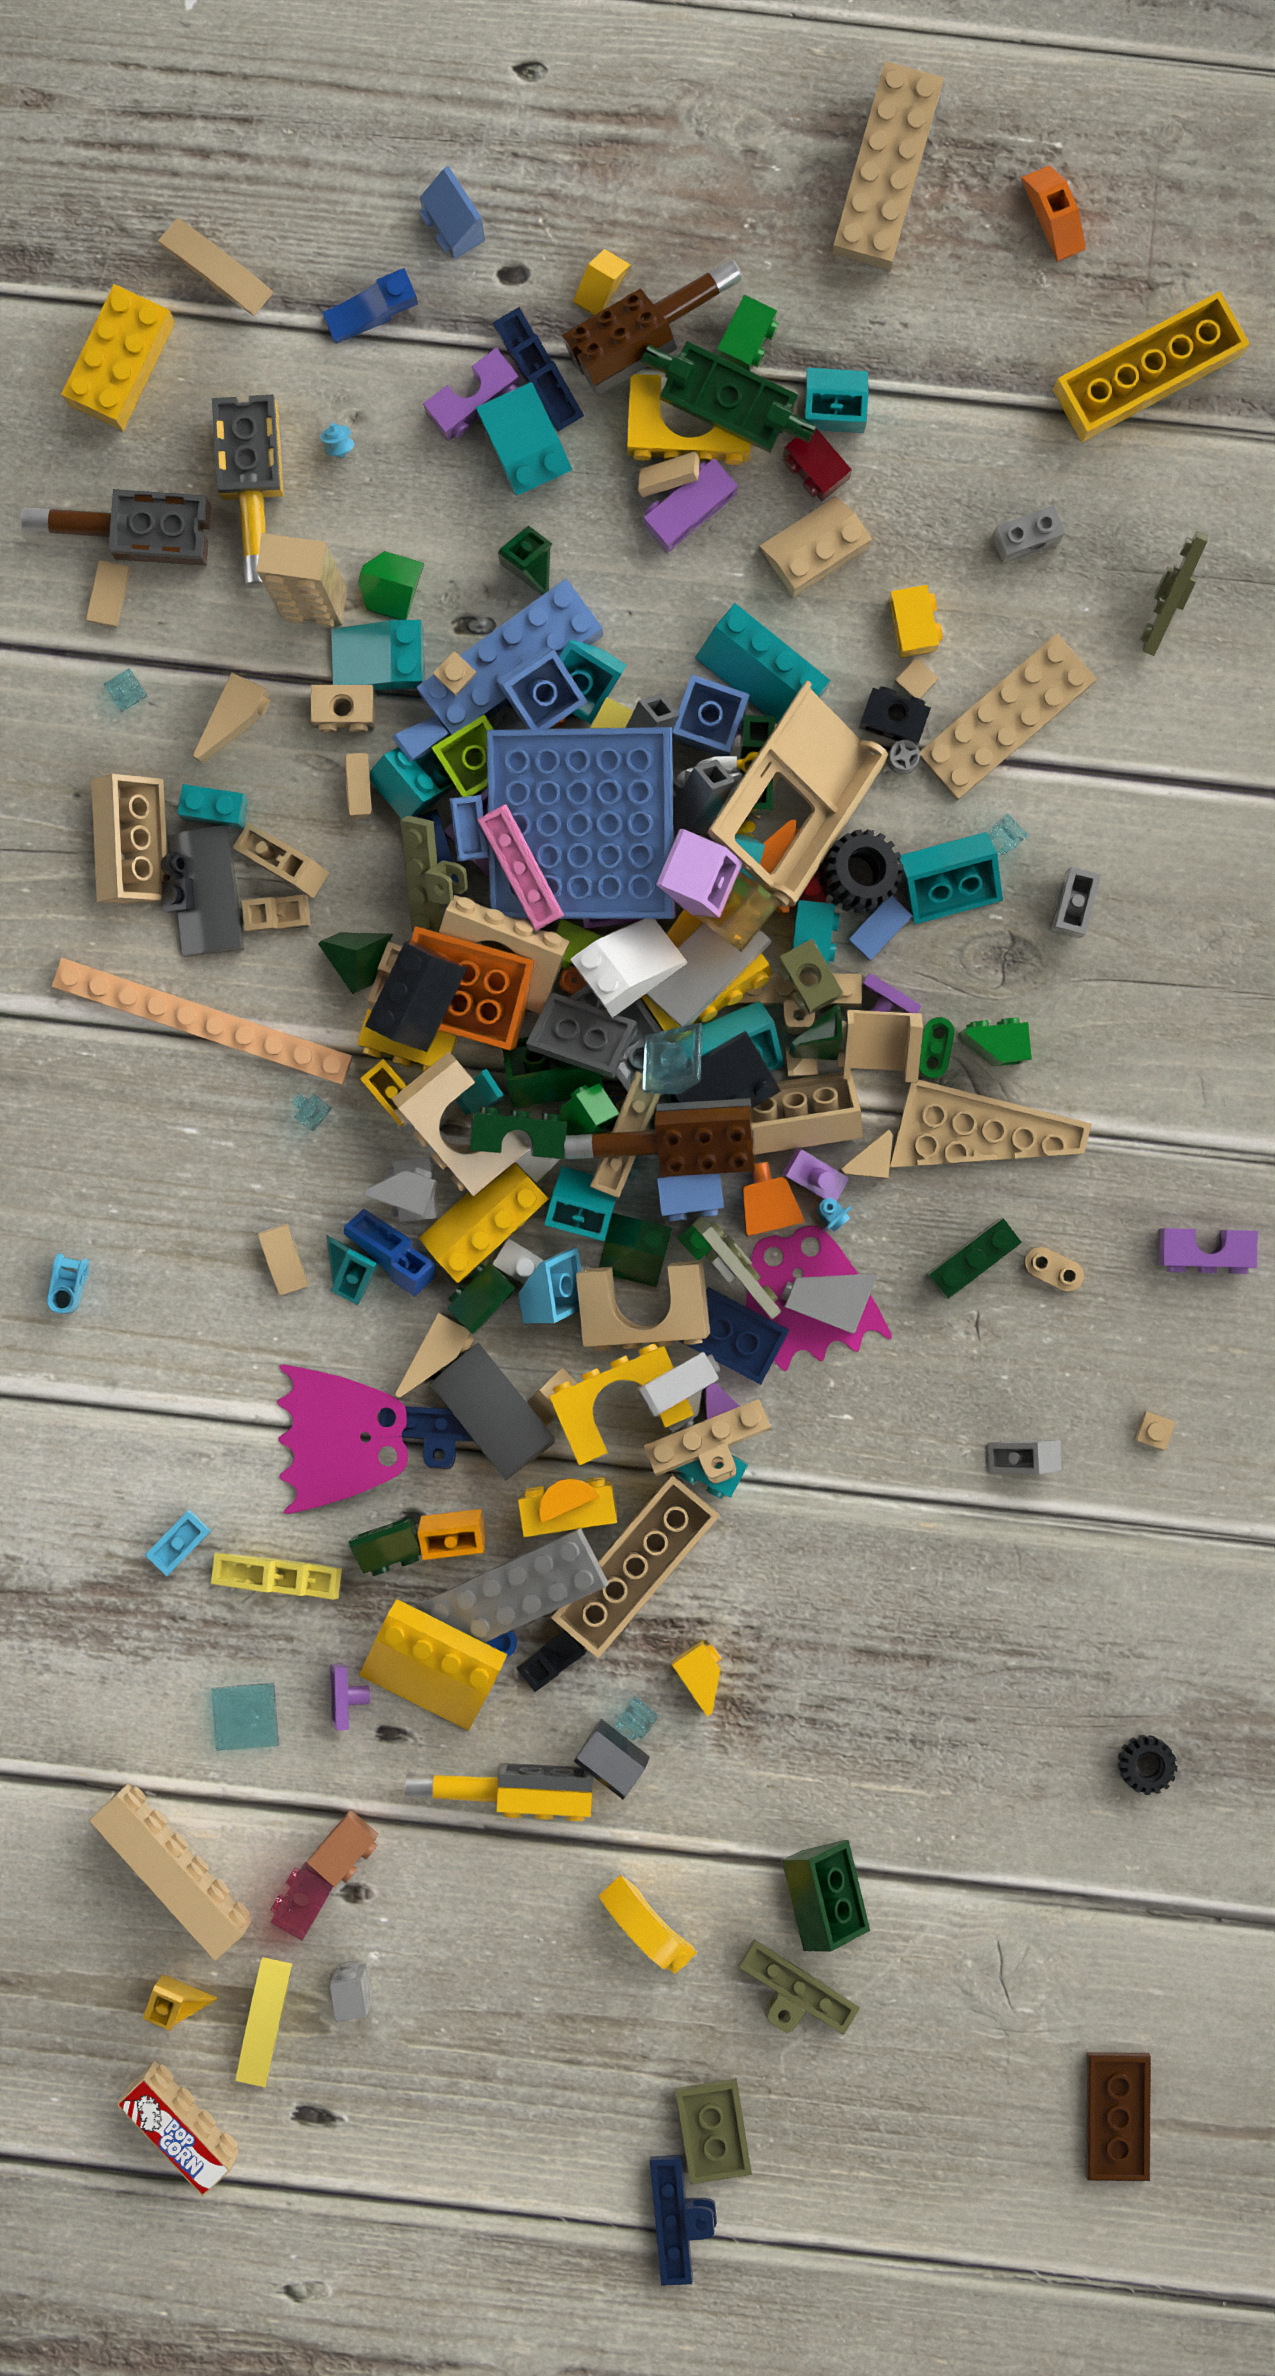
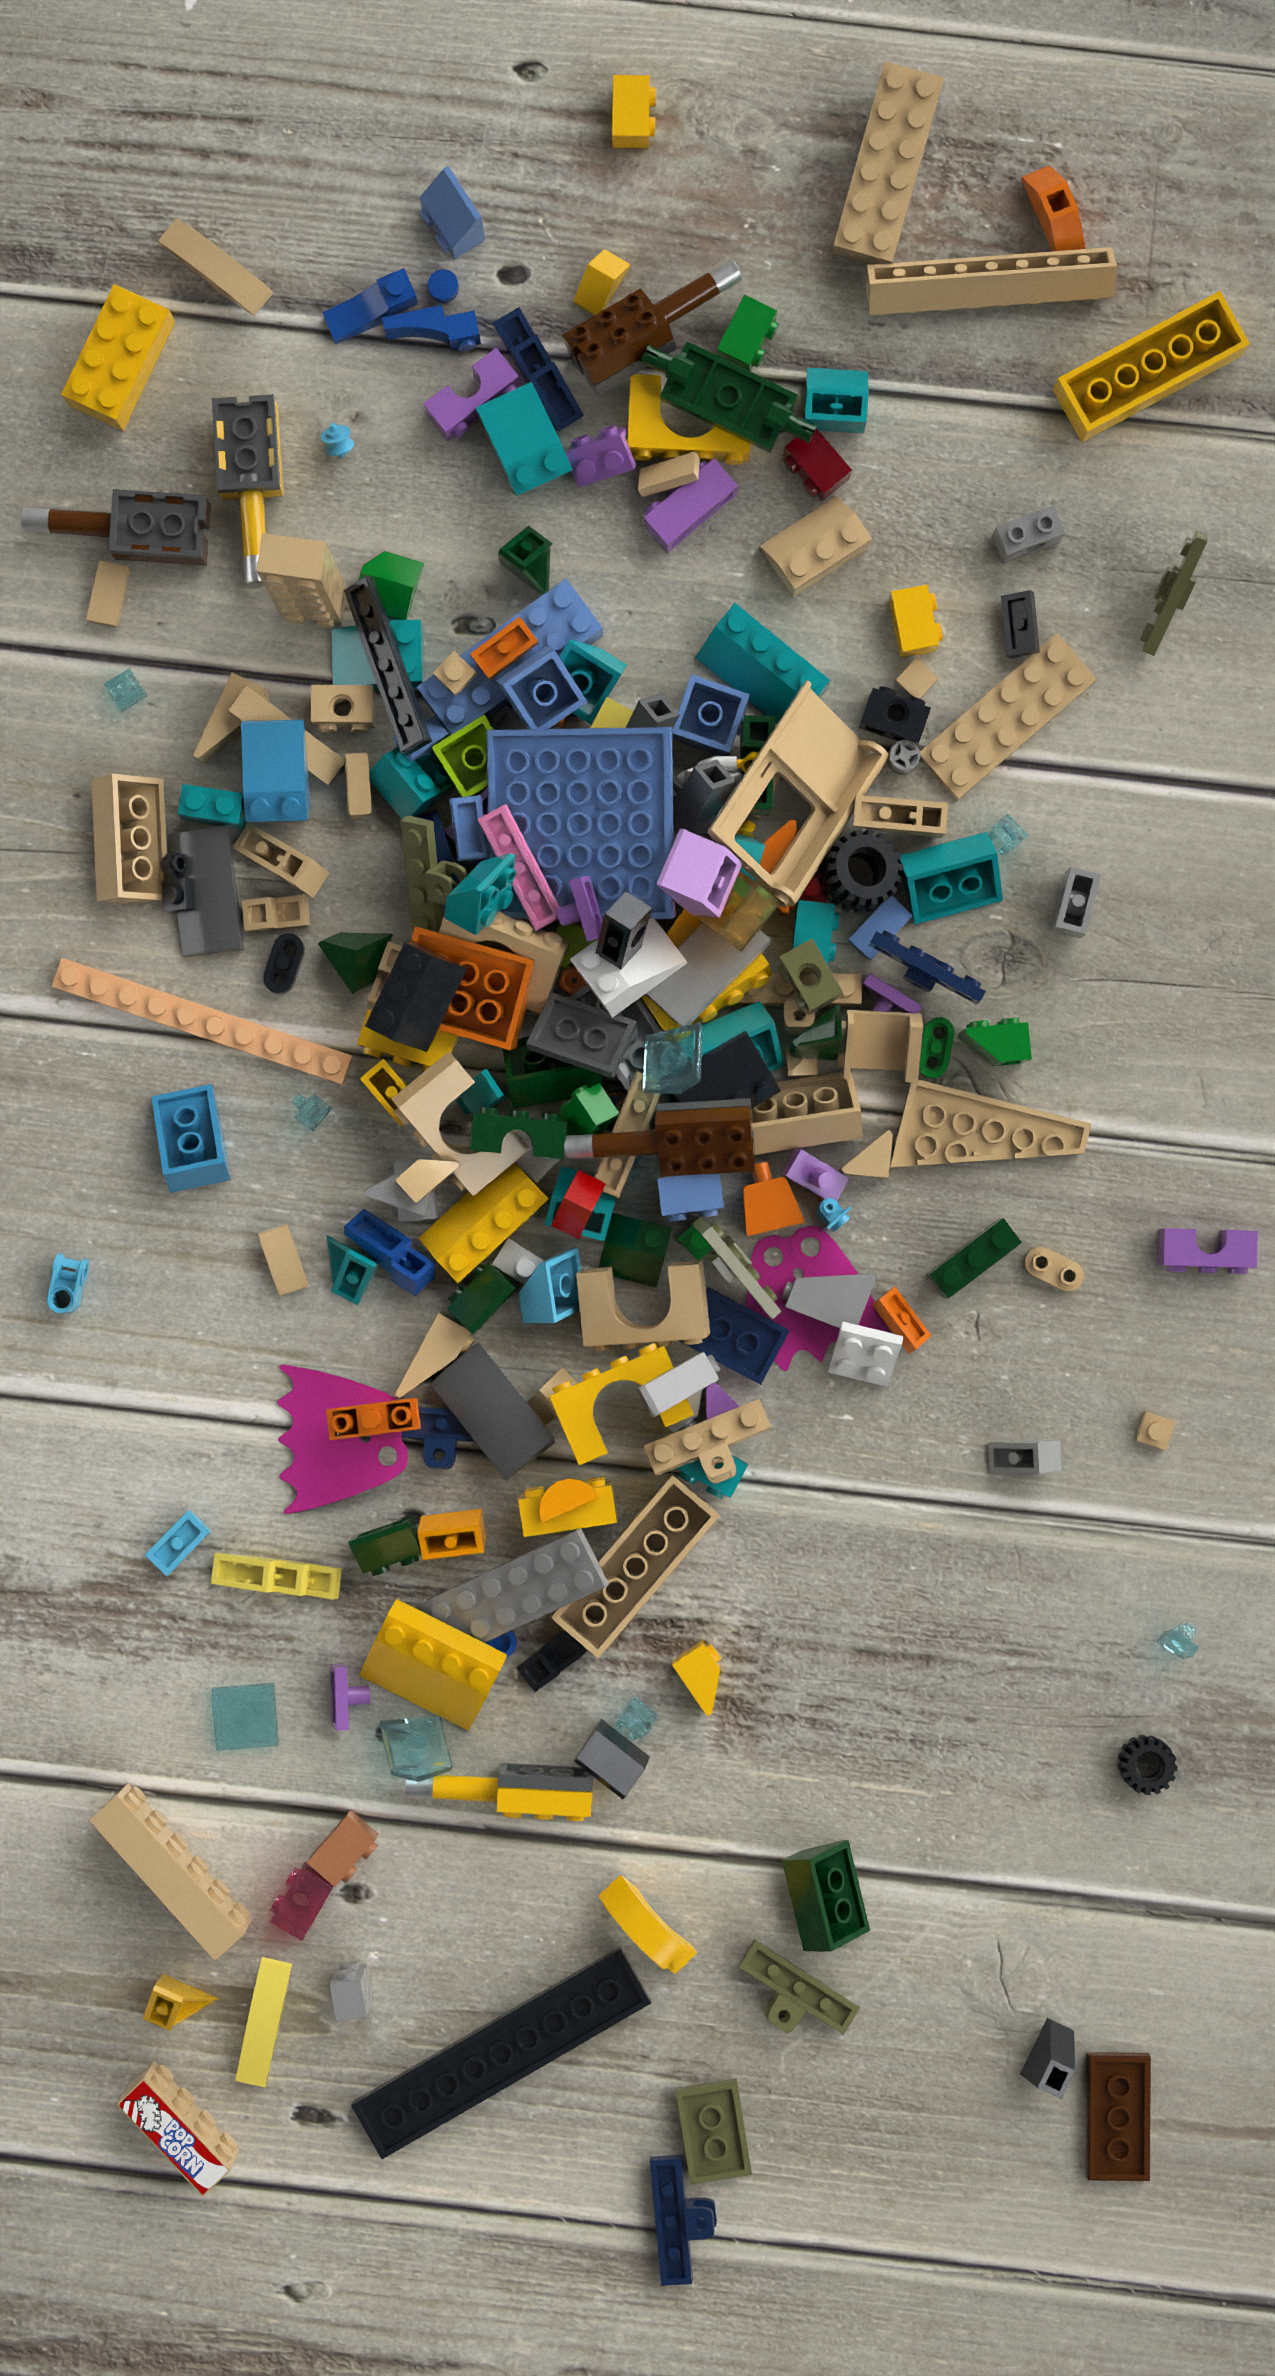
(190, 1138): none -> dark azure slope
(275, 771): none -> dark azure slope
(284, 964): none -> black plate
(321, 760): none -> tan tile
(373, 1418): none -> orange slope
(387, 665): none -> black tile
(416, 1747): none -> clear light blue slope
(425, 1176): none -> tan slope
(443, 286): none -> blue tile
(457, 329): none -> blue slope
(482, 894): none -> teal slope
(501, 2053): none -> black plate
(504, 648): none -> orange plate
(578, 1204): none -> red slope
(584, 909): none -> medium lavender tile
(600, 455): none -> medium lavender bracket
(623, 930): none -> black brick
(631, 111): none -> yellow brick
(865, 1354): none -> white plate
(901, 816): none -> tan slope
(901, 1319): none -> orange plate
(925, 969): none -> dark blue plate
(990, 281): none -> tan brick
(1020, 624): none -> black plate
(1051, 2059): none -> black slope
(1179, 1640): none -> clear light blue tile

